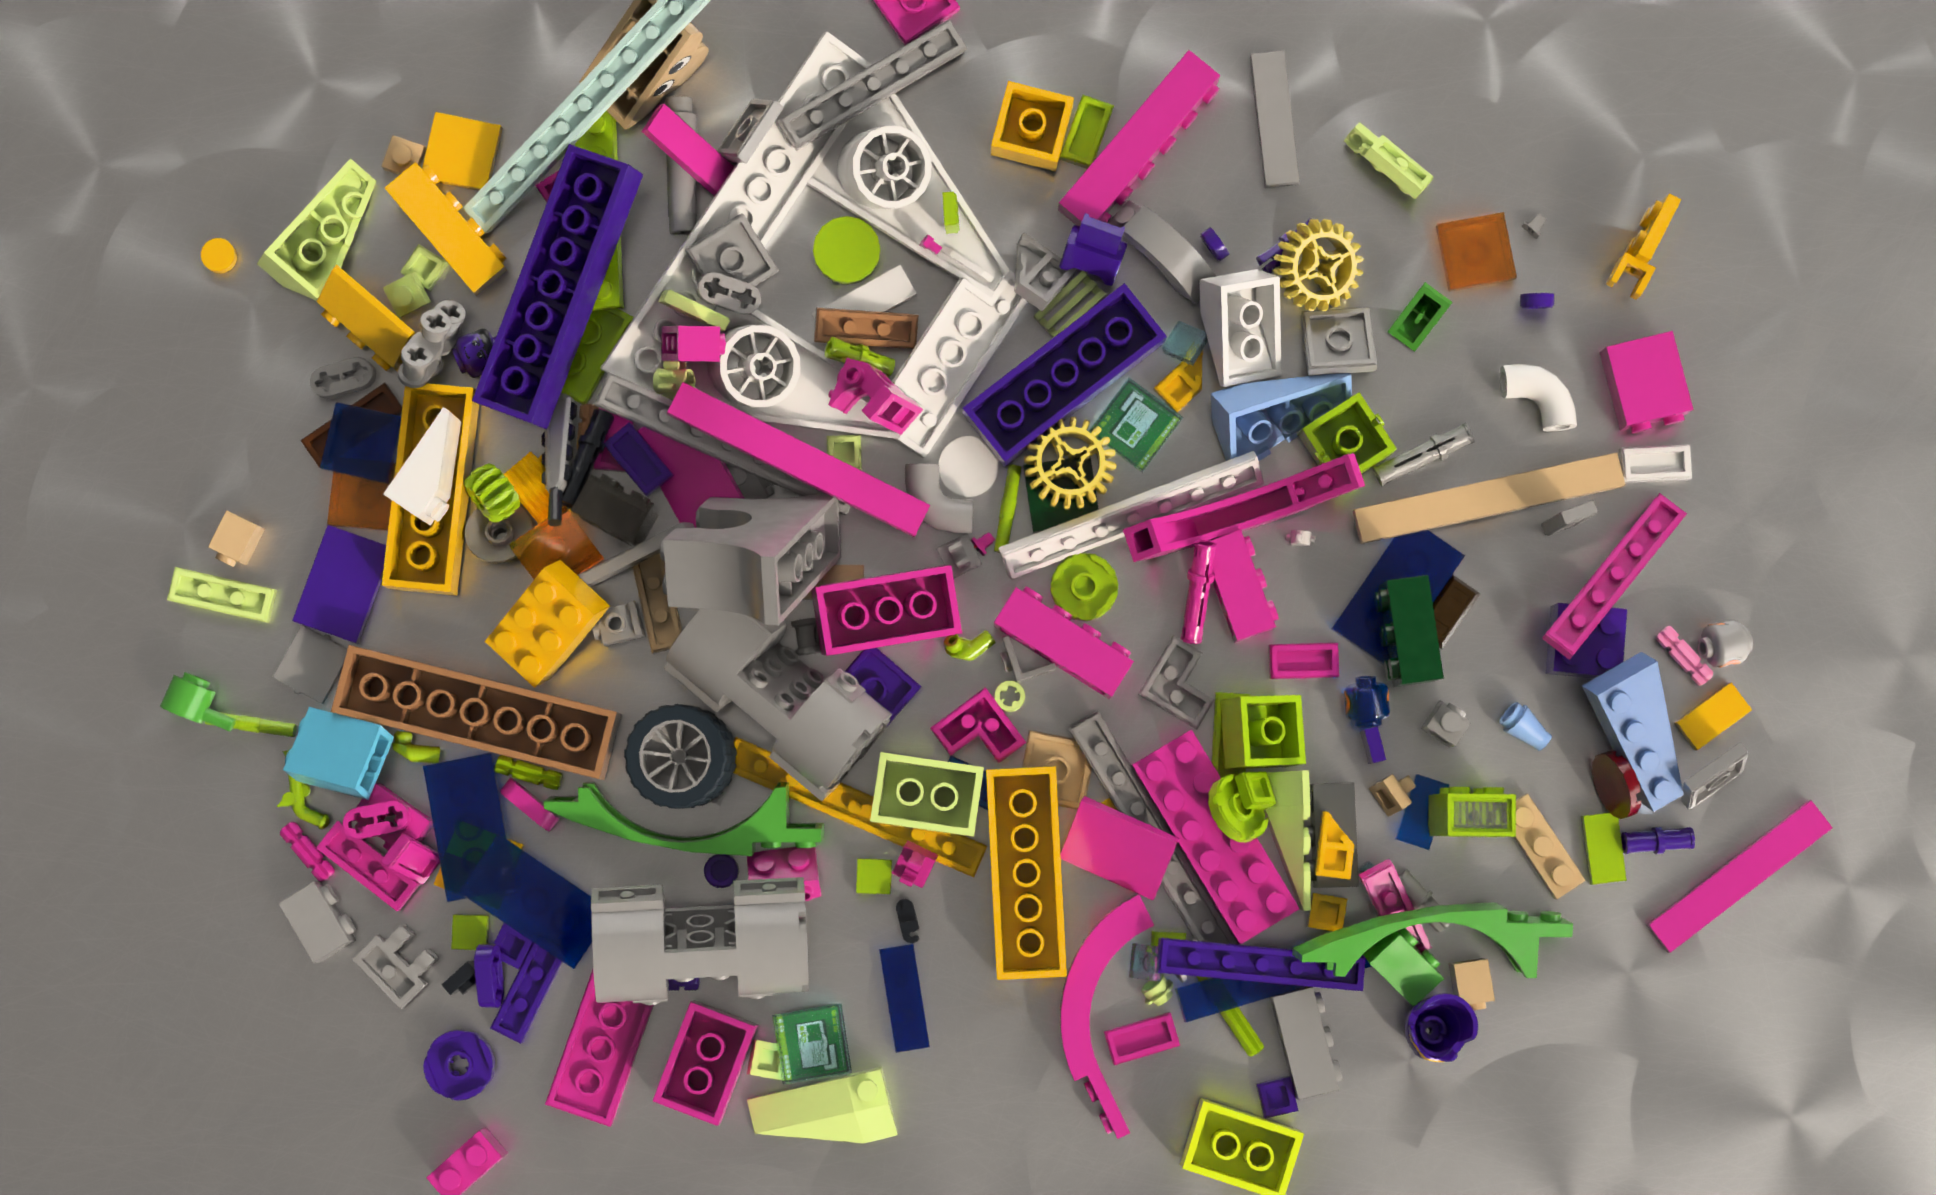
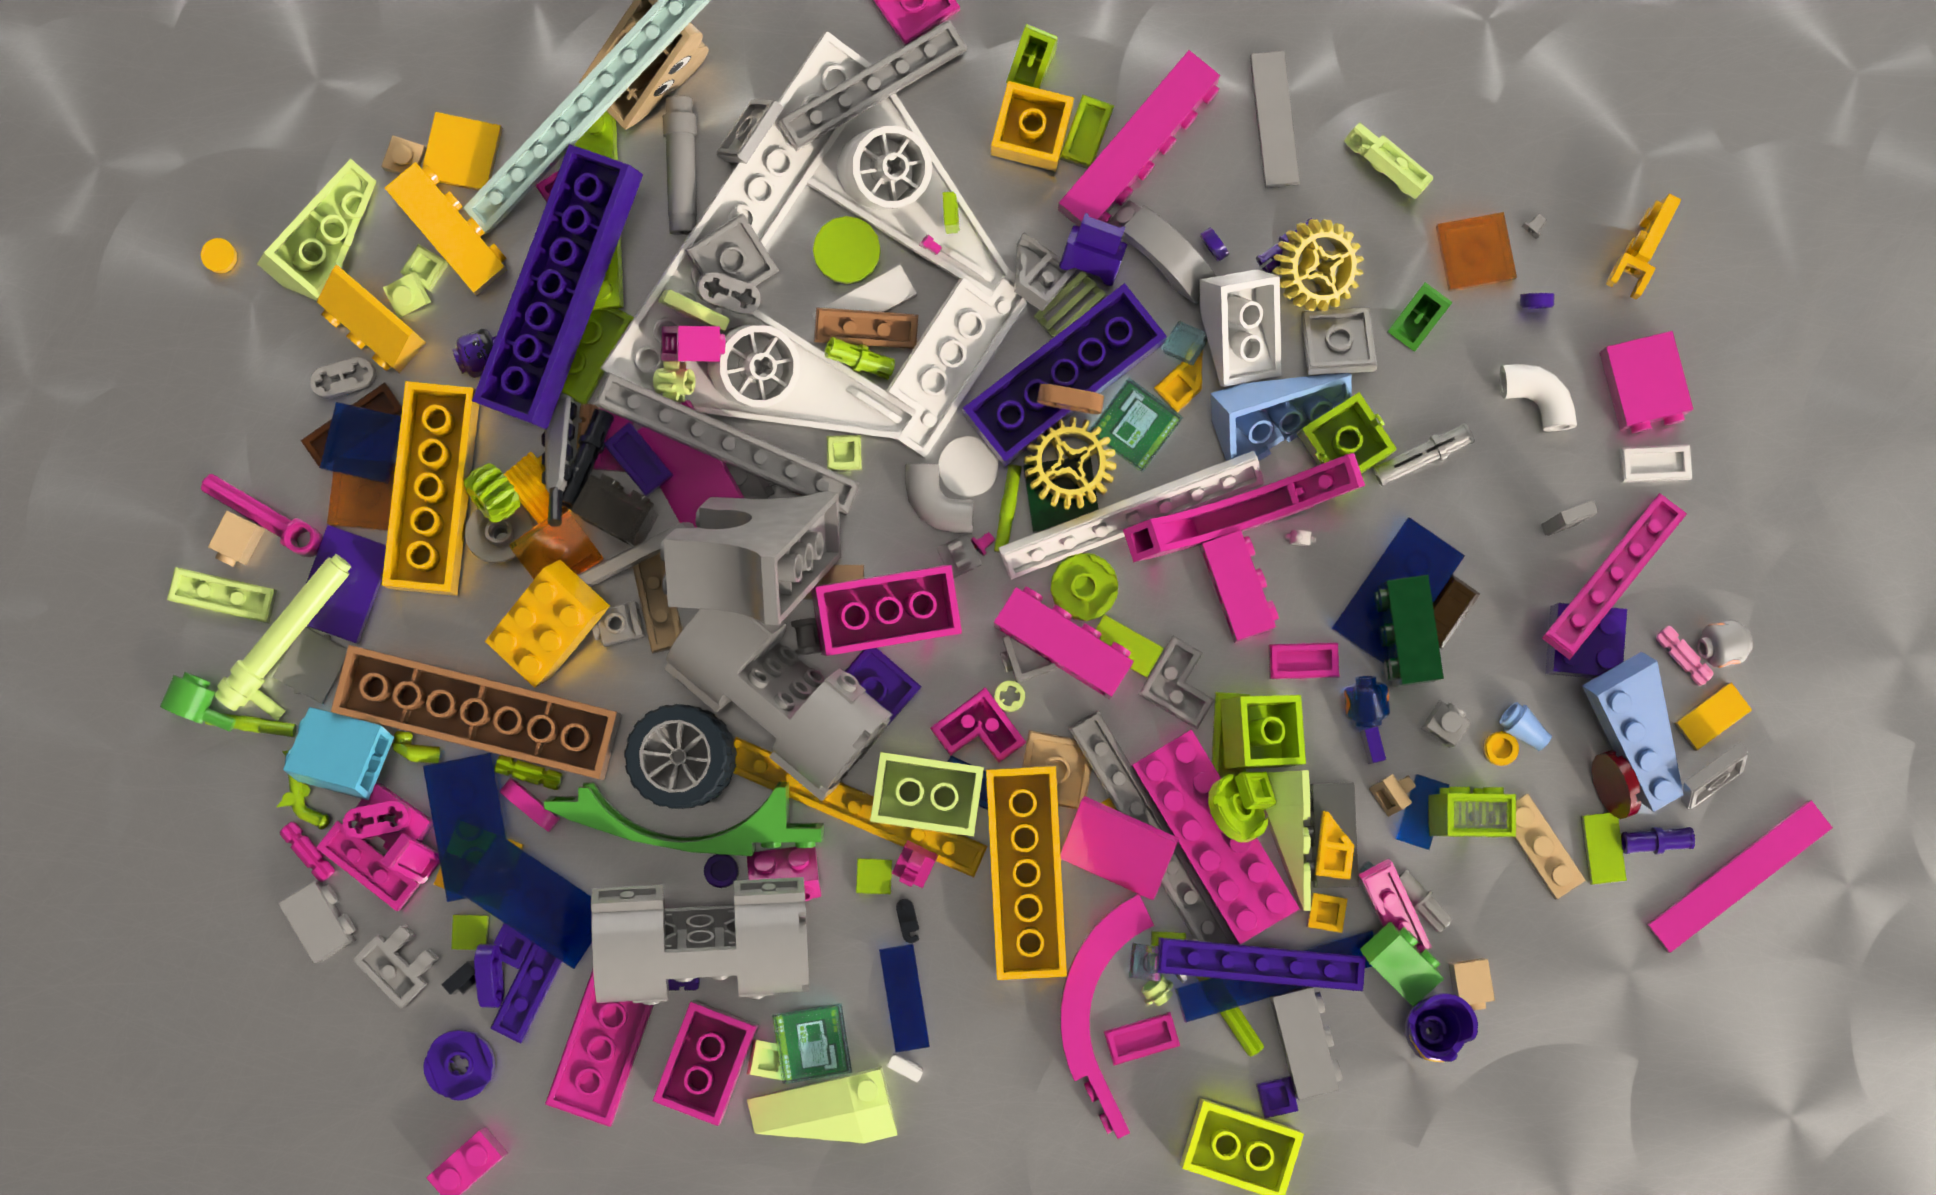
(249, 673): none -> yellowish green cylinder
(263, 515): none -> dark pink axle
(425, 349): light grey axle -> none
(427, 475): white slope -> none
(687, 149): dark pink tile -> none
(798, 459): dark pink tile -> none
(887, 402): dark pink tile -> none
(905, 1067): none -> white tile
(968, 649): lime arm -> none
(1033, 57): none -> lime slope
(1070, 399): none -> medium nougat beam
(1142, 650): none -> lime tile
(1199, 585): dark pink pin -> none
(1488, 498): tan tile -> none
(1500, 748): none -> yellow tile
(1510, 930): bright green slope -> none

